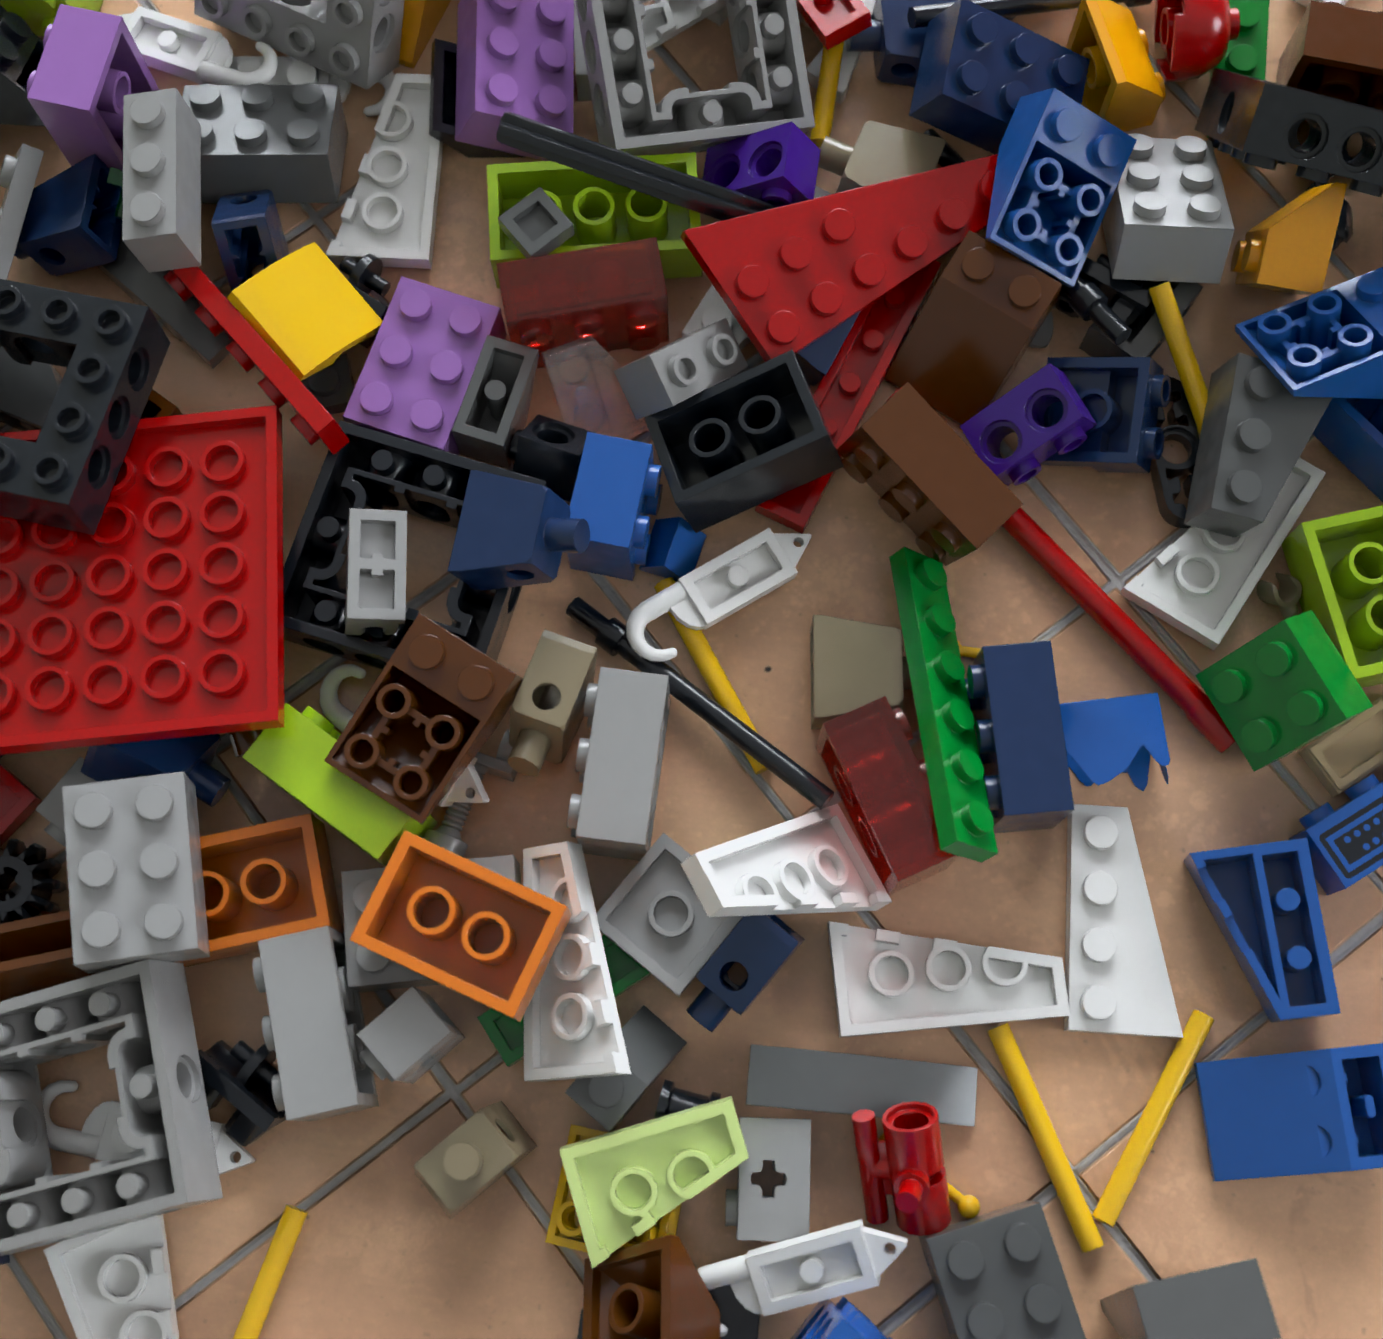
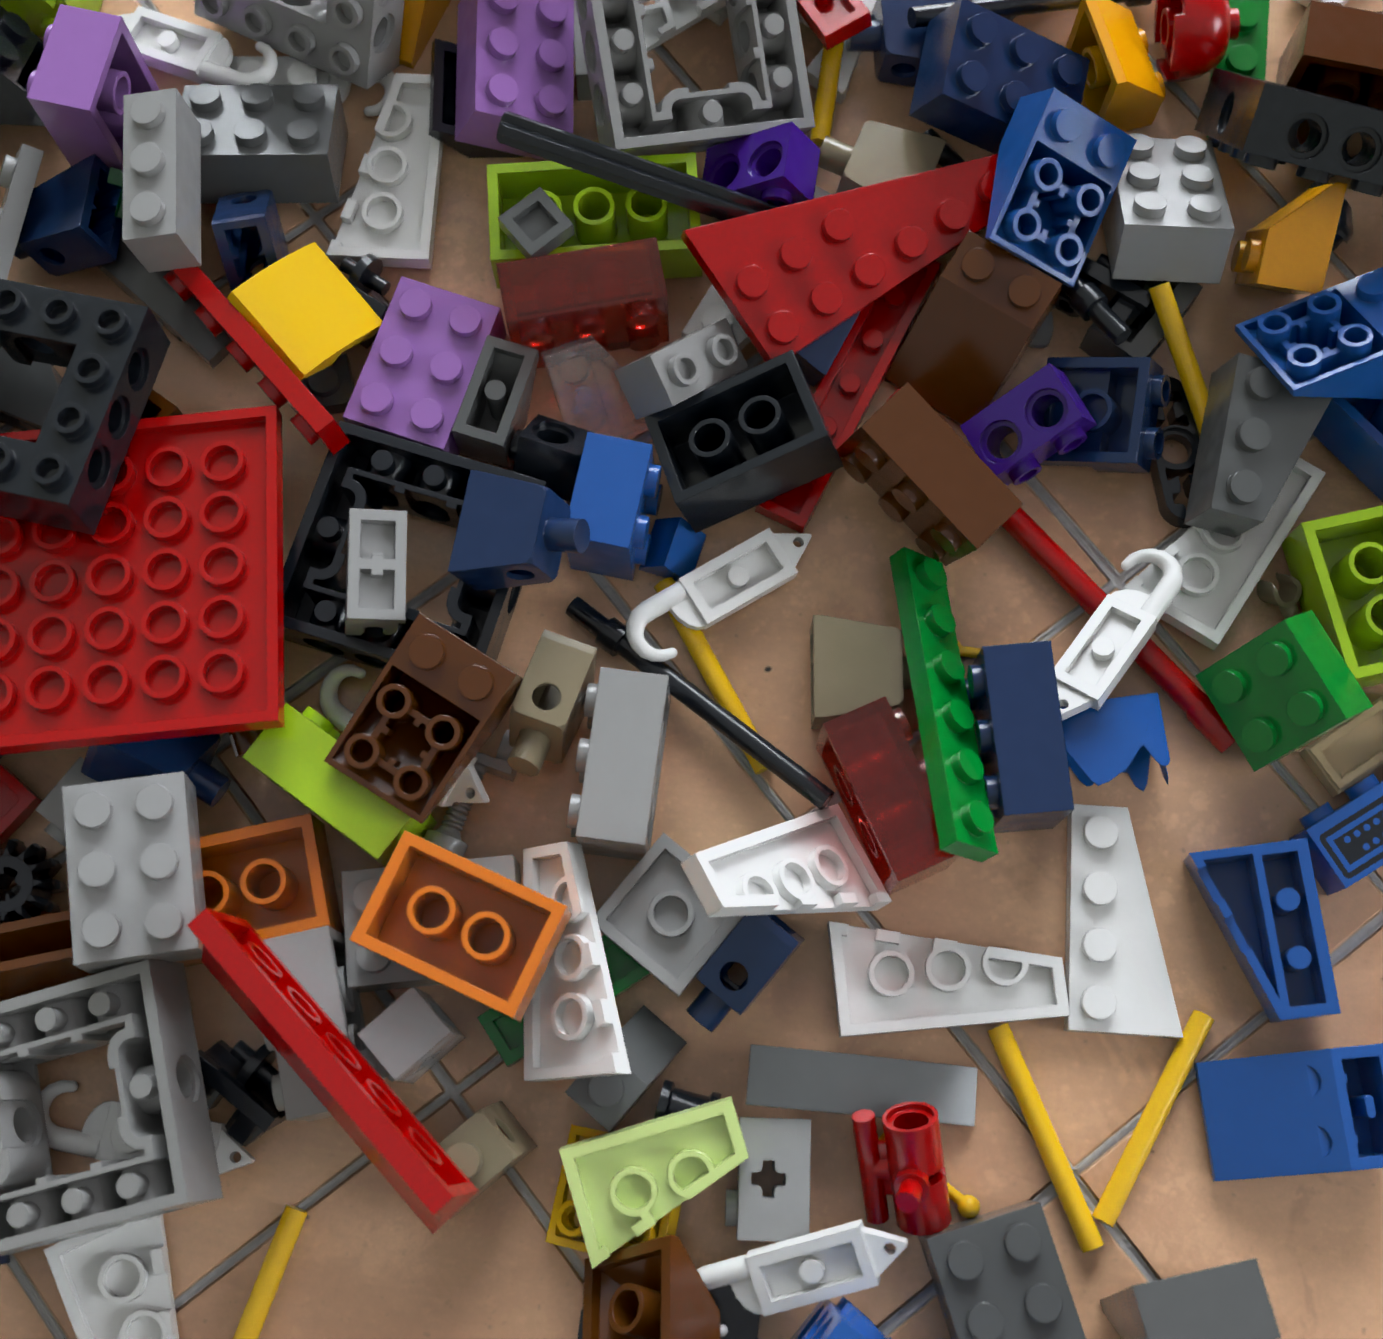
(332, 1068): none -> red arch
(1114, 636): none -> white plate

